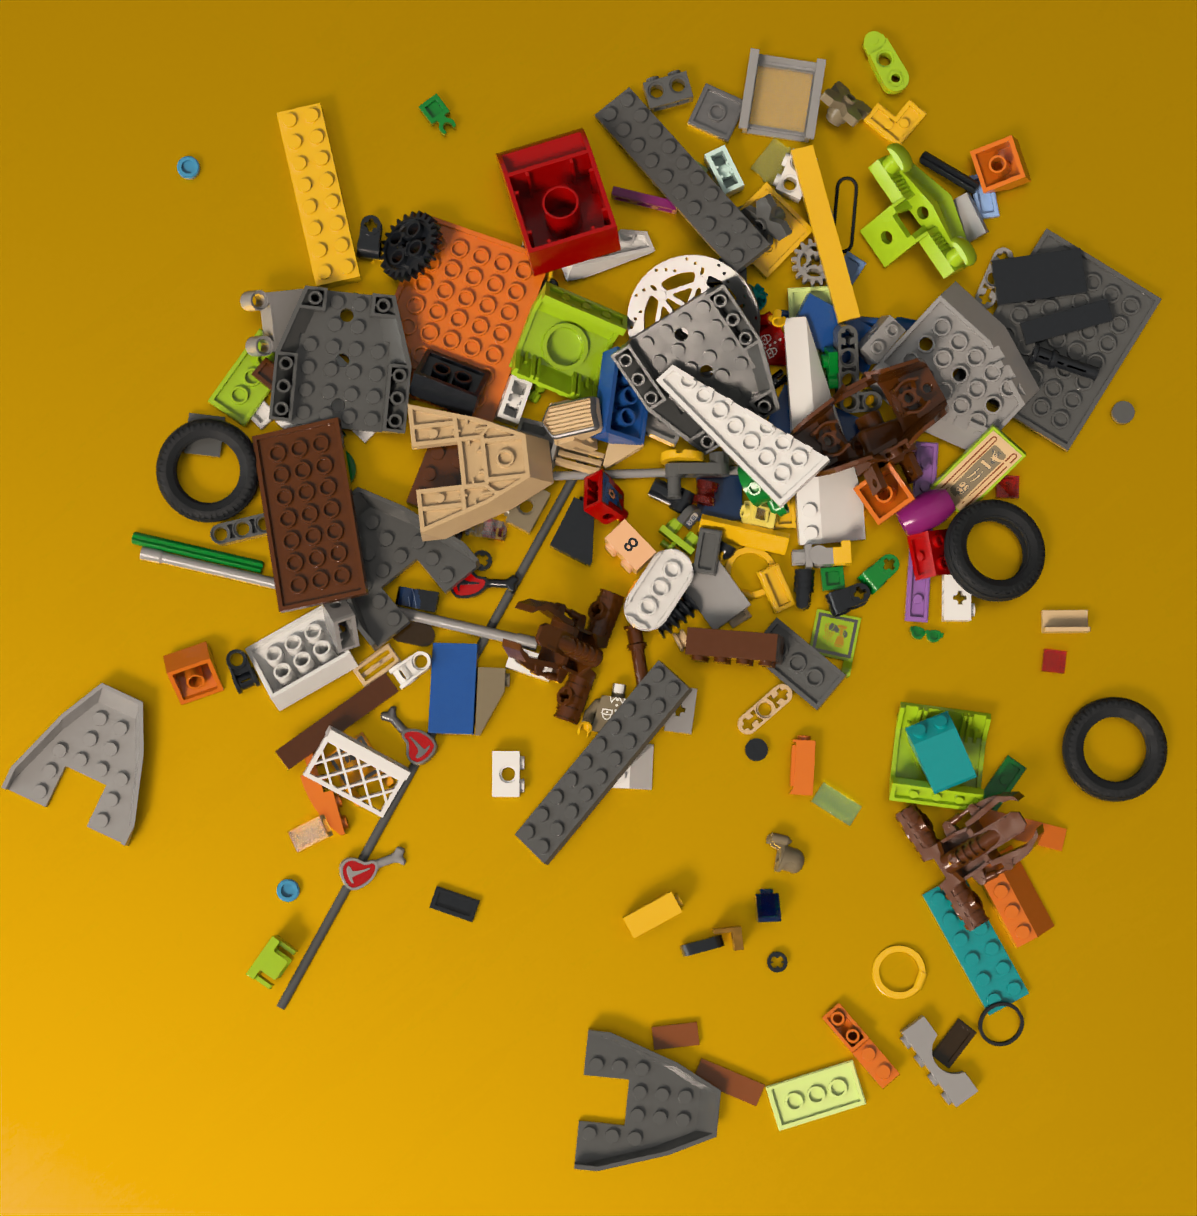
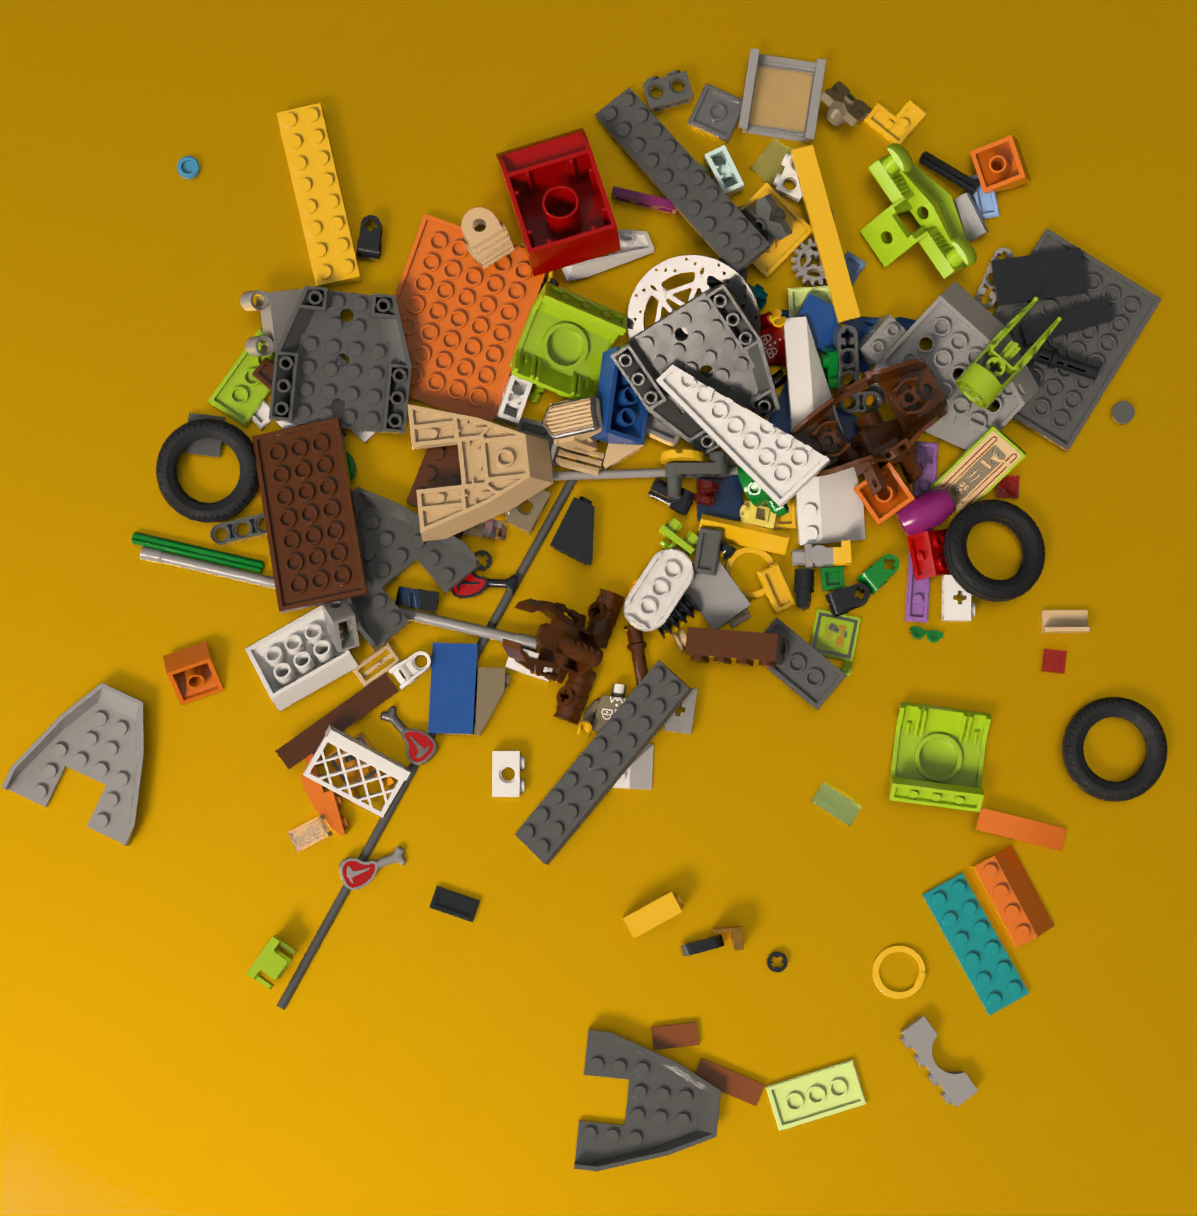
(242, 672): black piece -> none
(288, 890): dark azure tile -> none
(410, 246): black gear -> none
(416, 634): dark brown tile -> none
(435, 112): green plate -> none
(448, 382): black slope -> none
(489, 244): none -> tan piece
(603, 498): red torso -> none
(629, 547): light nougat brick -> none
(689, 516): dark grey tile -> none
(756, 749): black tile -> none
(767, 906): clear blue slope -> none
(781, 702): tan beam -> none
(787, 857): dark tan piece -> none
(802, 766): orange window -> none
(854, 208): black piece -> none
(861, 1046): orange slope -> none
(878, 46): lime piece -> none
(940, 752): teal slope -> none
(953, 1043): dark brown tile -> none
(969, 850): reddish brown piece -> none
(979, 382): none -> lime piece
(1004, 779): green tile -> none
(1015, 1037): black piece -> none

